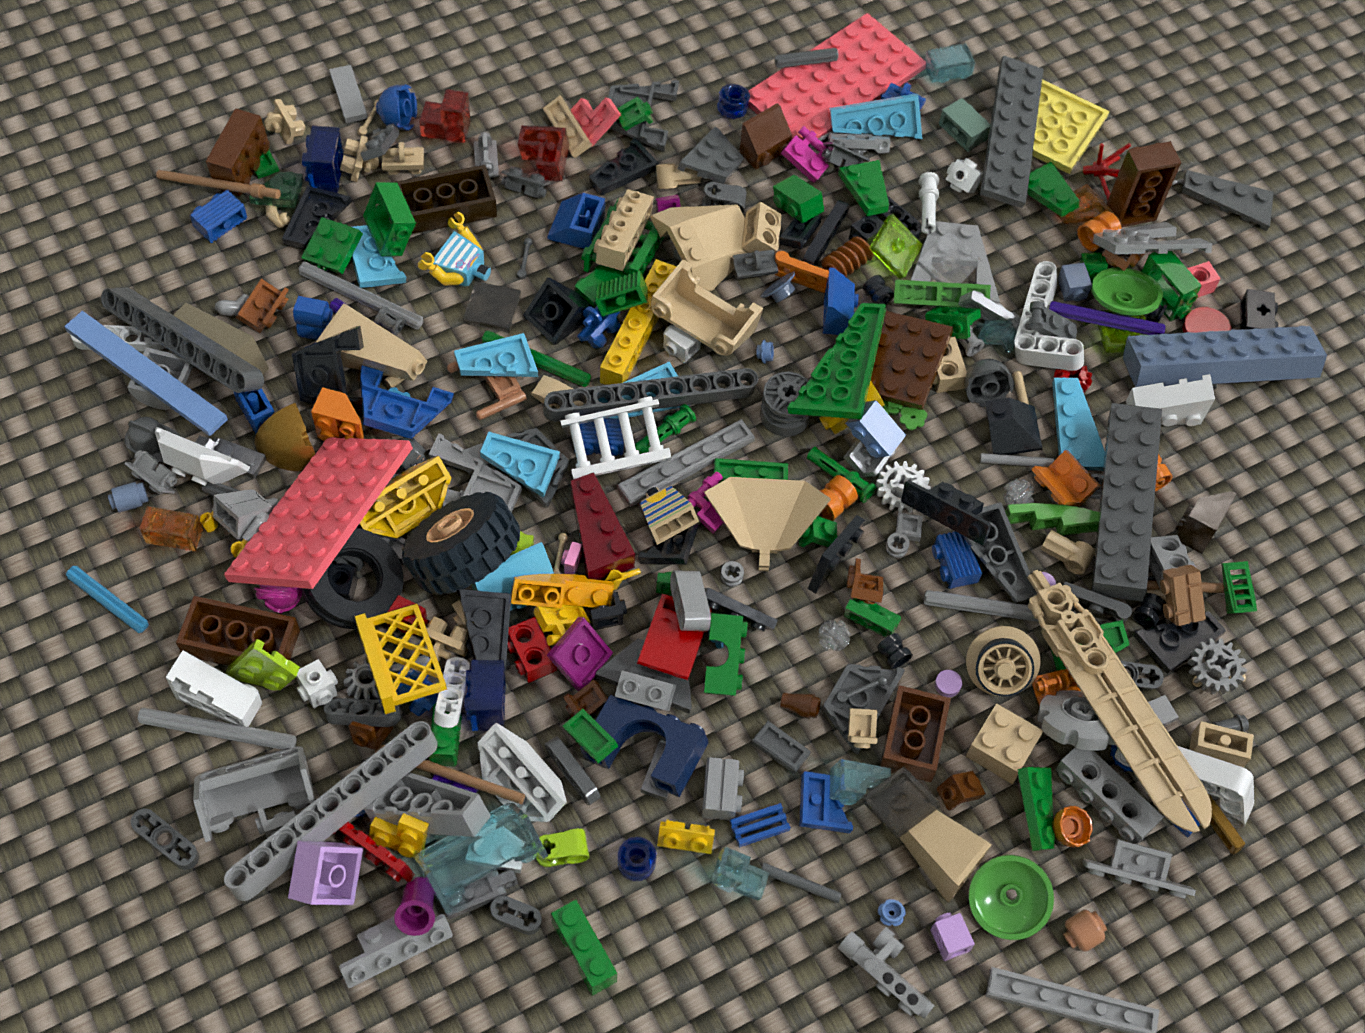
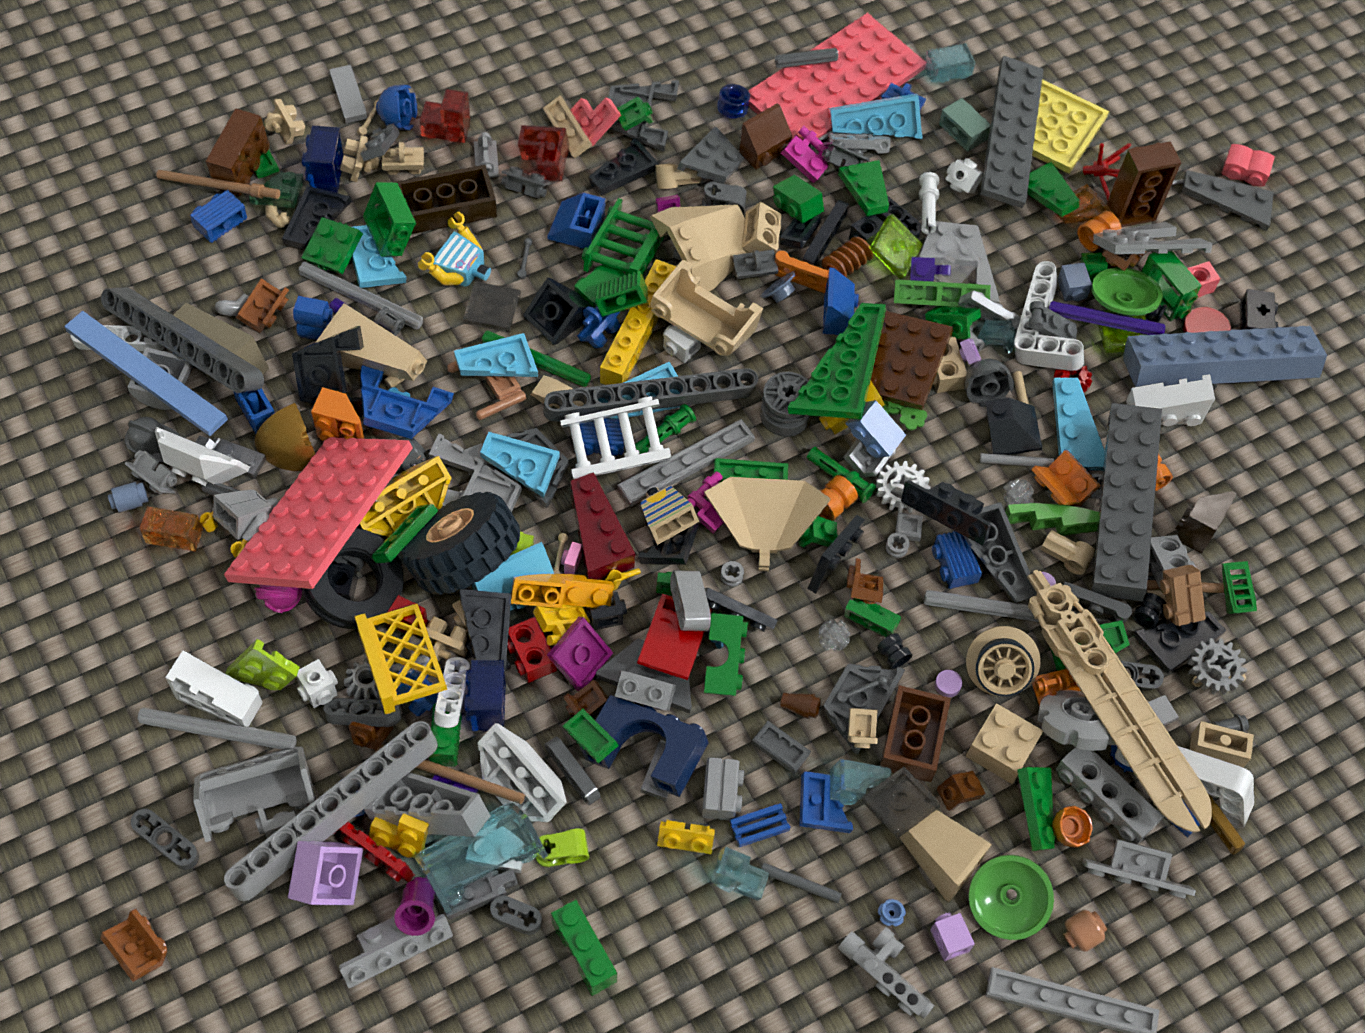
(107, 599): dark azure axle -> none
(135, 946): none -> dark orange bracket
(224, 630): reddish brown brick -> none
(404, 533): none -> green tile
(624, 229): tan brick -> none
(641, 847): clear blue wheel -> none
(765, 351): medium blue plate -> none
(878, 290): black wheel -> none
(924, 269): none -> dark purple plate
(969, 351): none -> lavender plate
(1248, 165): none -> coral brick

